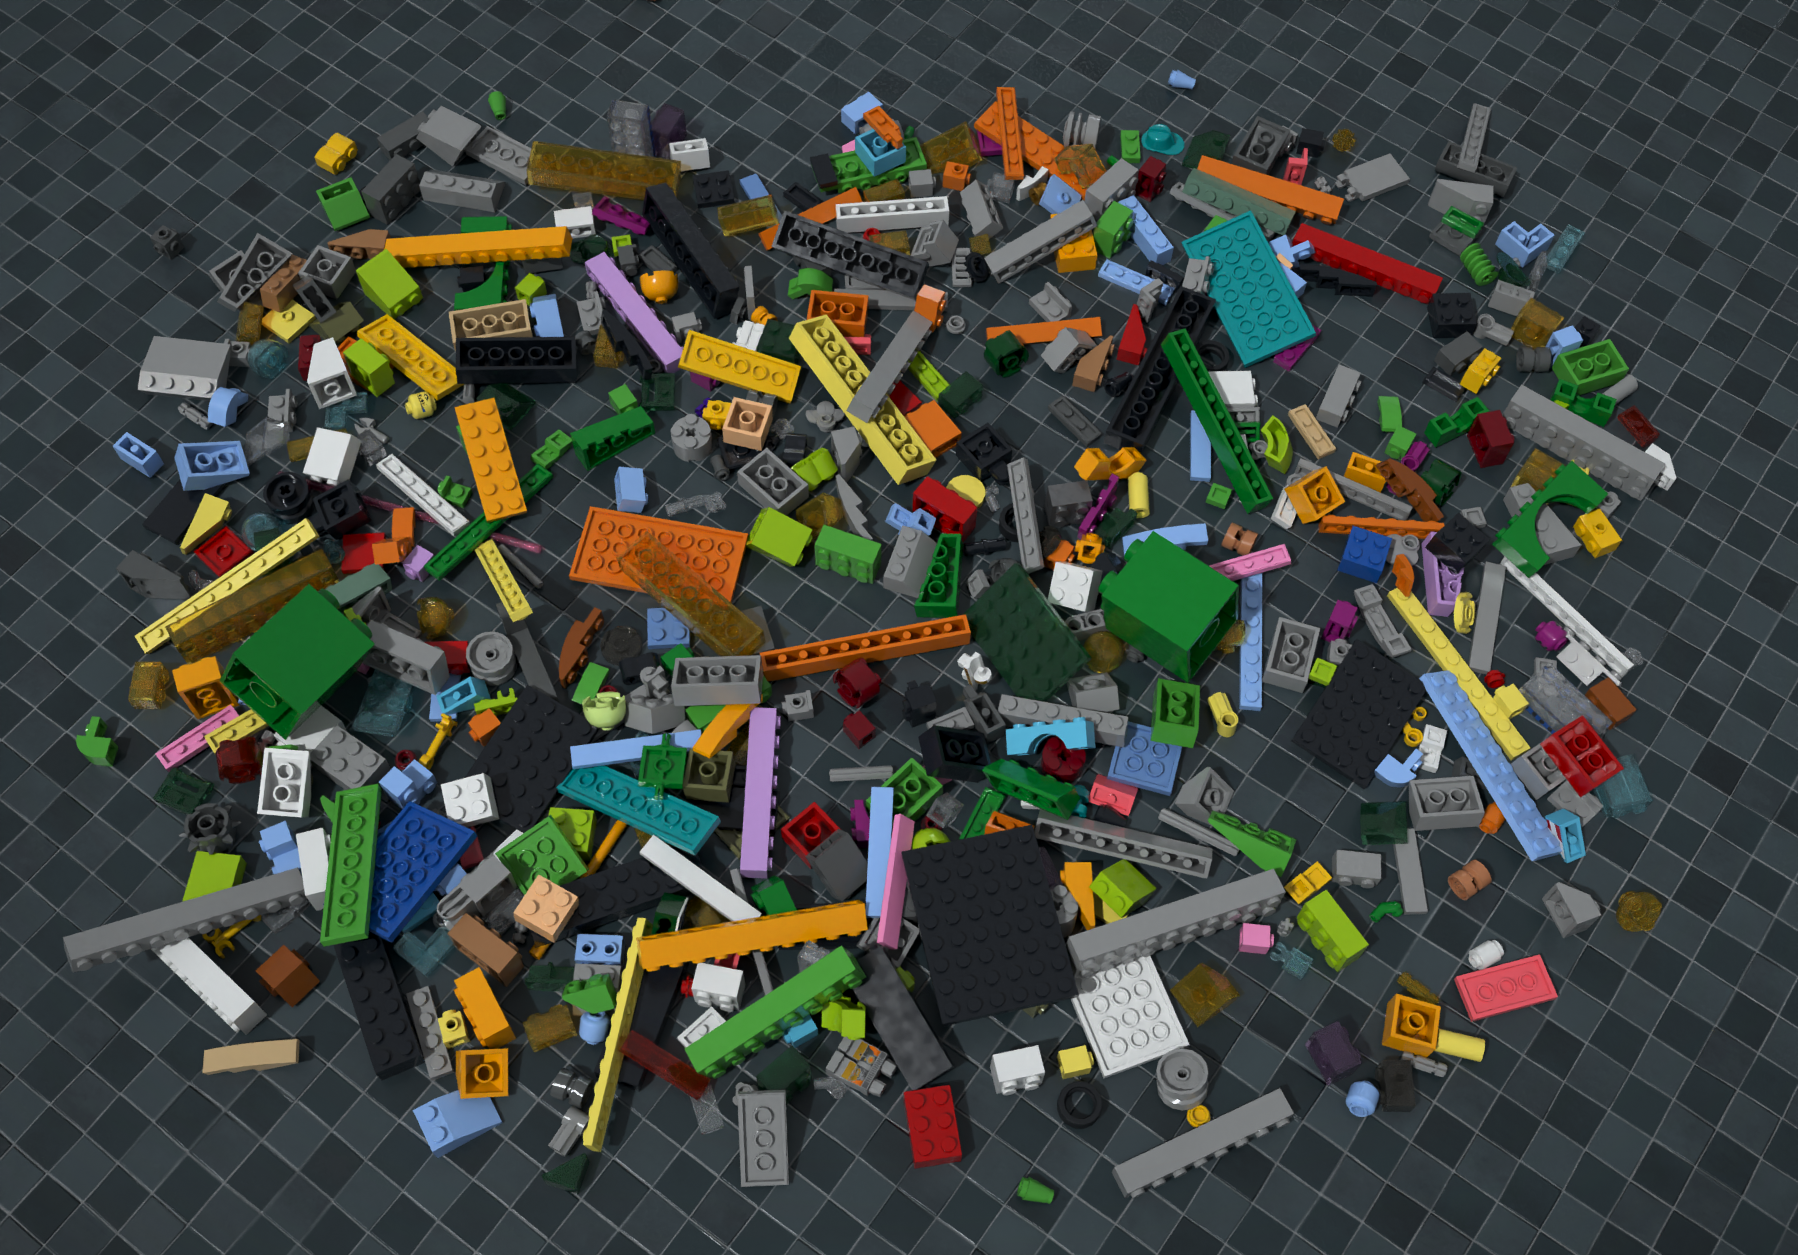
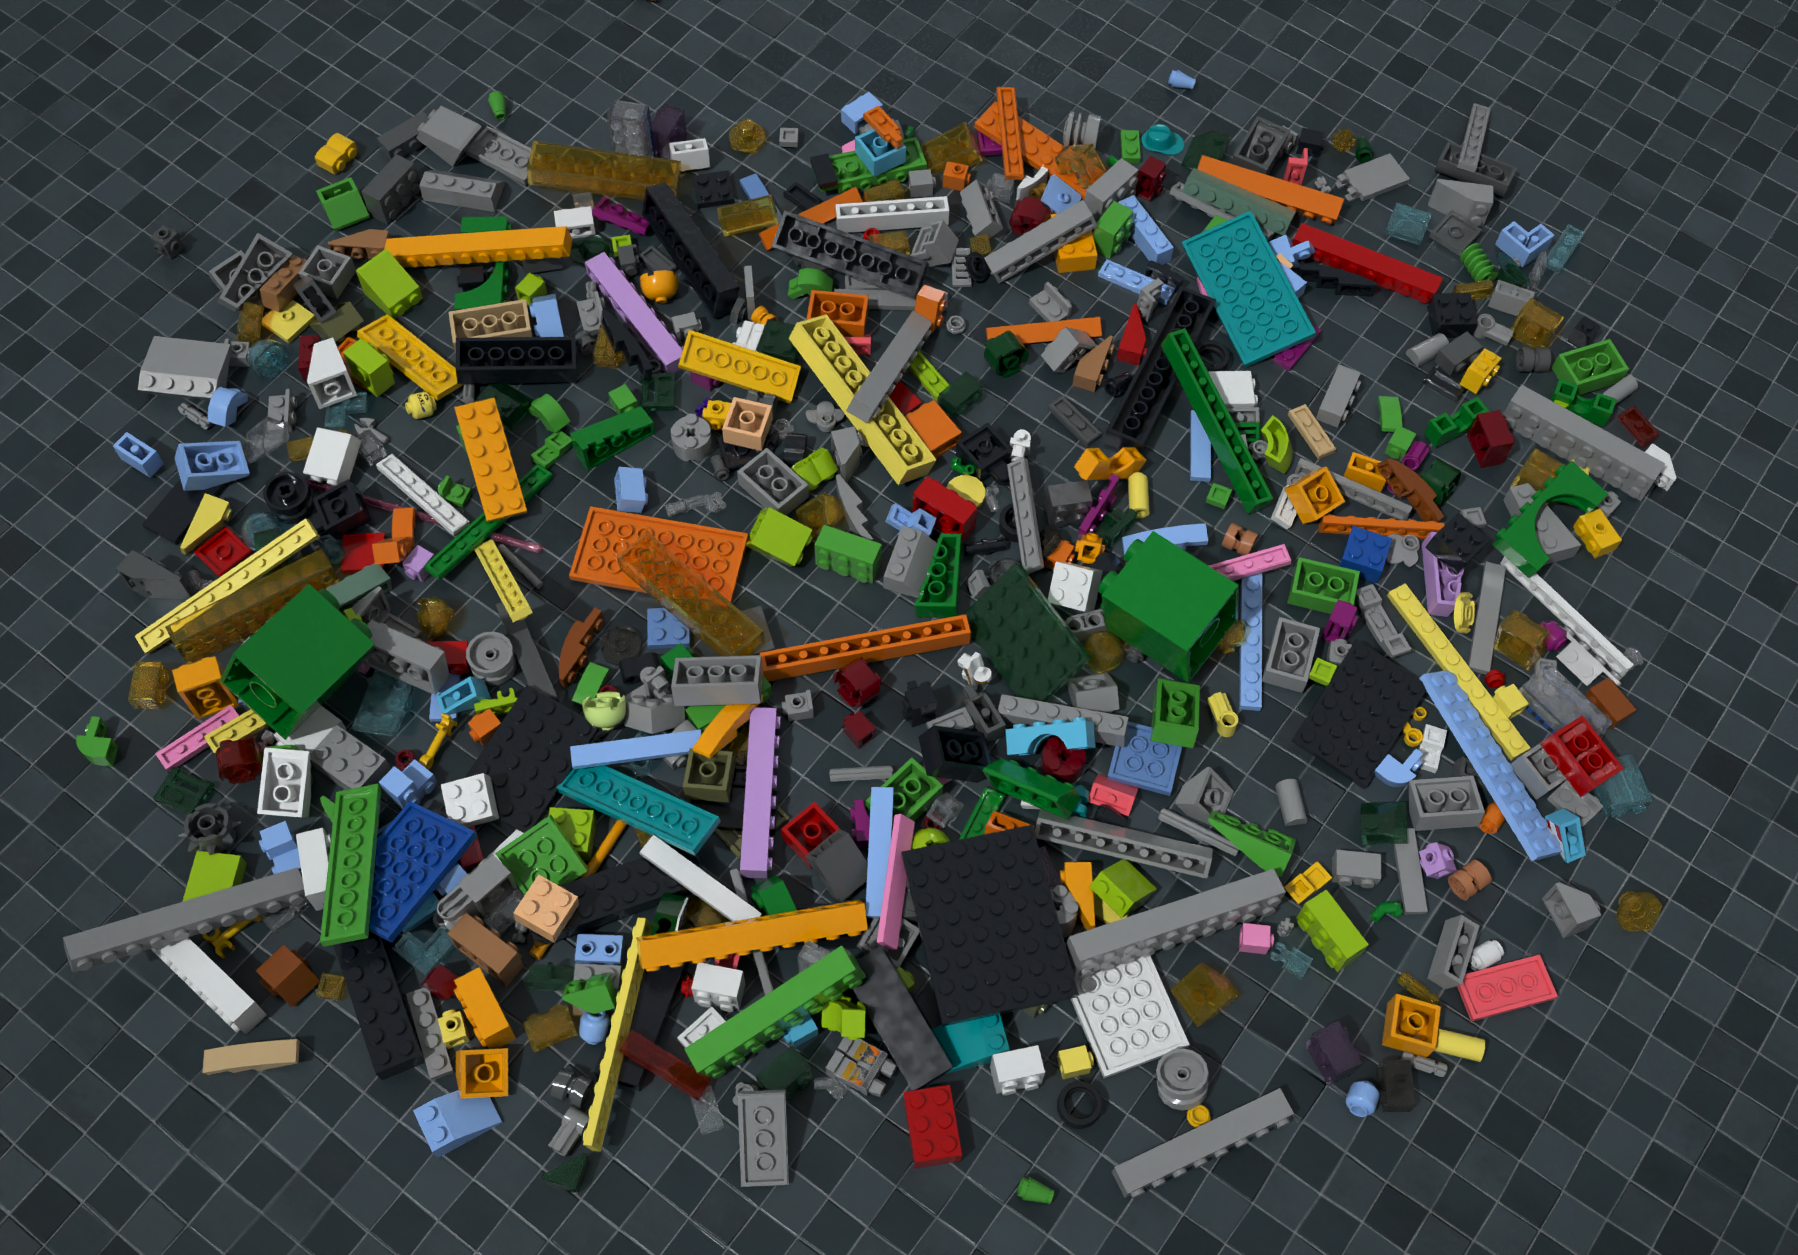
(331, 987): none -> clear yellow plate
(440, 983): none -> dark red brick
(549, 413): none -> bright green brick
(662, 767): green plate -> none
(747, 136): none -> clear yellow plate
(788, 137): none -> light grey plate
(962, 469): none -> green arm
(973, 1041): none -> teal slope
(1020, 444): none -> white hips
(1028, 215): none -> dark red brick
(1198, 274): light grey bracket -> none
(1291, 802): none -> light grey brick
(1321, 584): none -> bright green brick
(1363, 150): none -> dark green cone
(1404, 574): orange slope -> none
(1408, 223): none -> clear light blue plate
(1427, 349): none -> light grey brick
(1437, 860): none -> lavender brick
(1453, 952): none -> light grey brick
(1462, 224): green tile -> none
(1478, 289): none -> clear yellow plate
(1521, 639): none -> clear yellow brick
(1563, 341): light blue brick -> none

